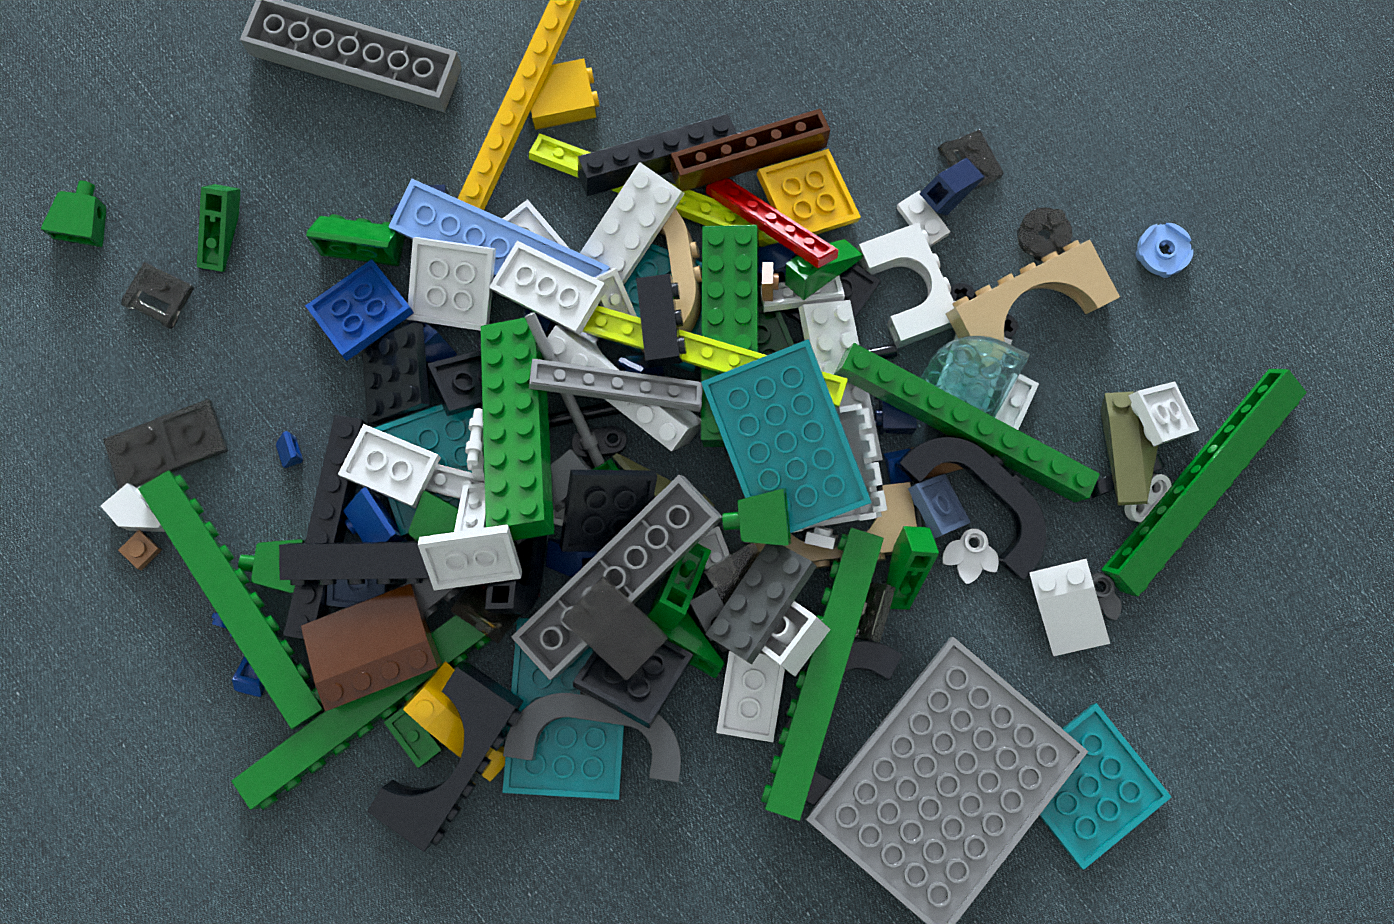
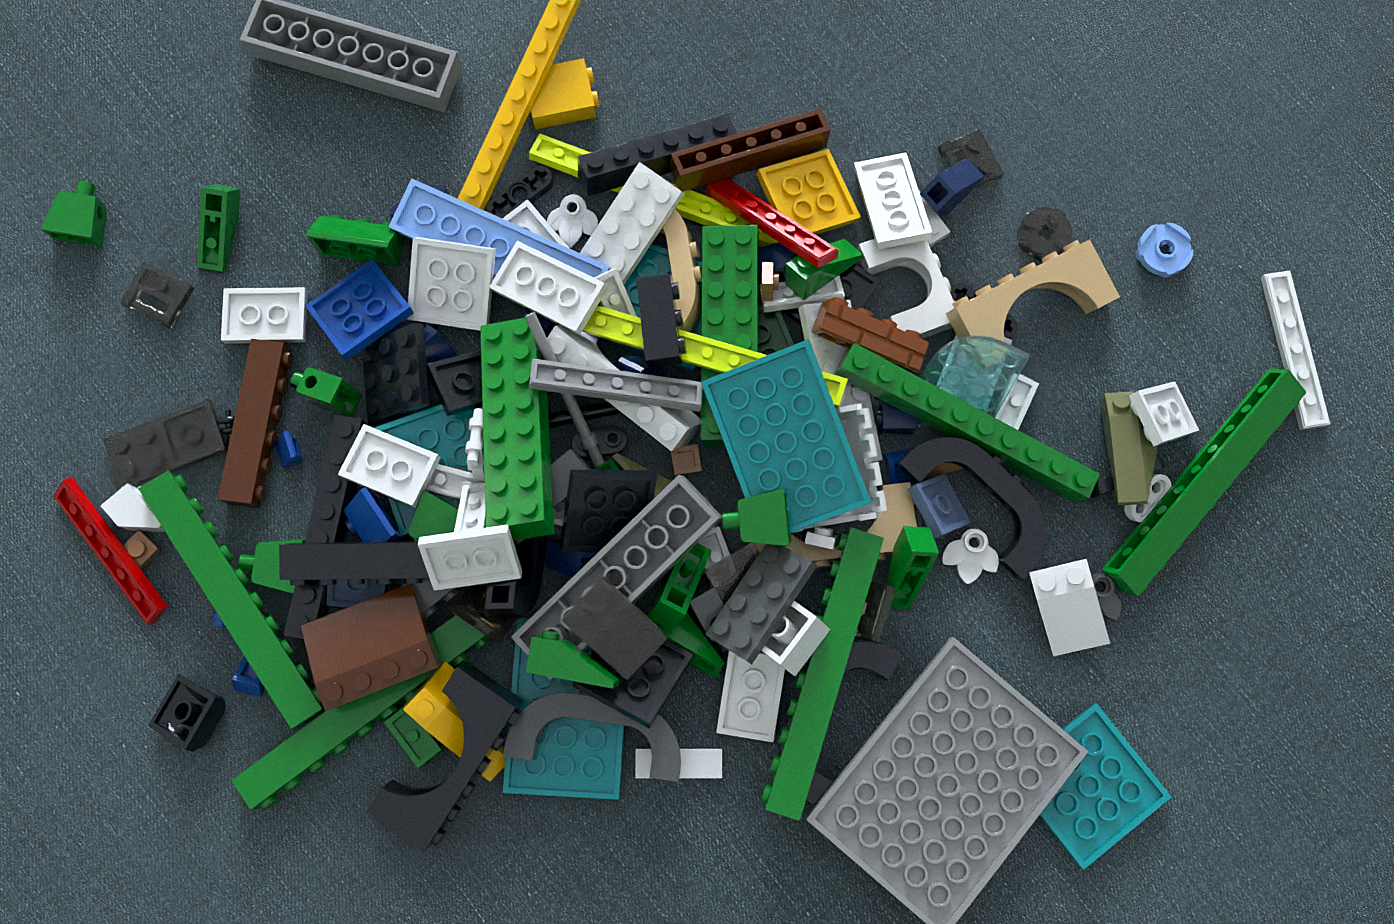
(110, 551): none -> red tile
(188, 714): none -> black slope
(228, 421): none -> black hair
(255, 424): none -> reddish brown brick
(264, 315): none -> white plate
(326, 391): none -> green torso
(539, 190): none -> black beam
(564, 660): none -> green slope
(572, 224): none -> white plate
(686, 460): none -> medium nougat plate
(694, 763): none -> white tile
(849, 326): none -> dark orange brick
(892, 201): none -> white plate
(1295, 347): none -> white tile

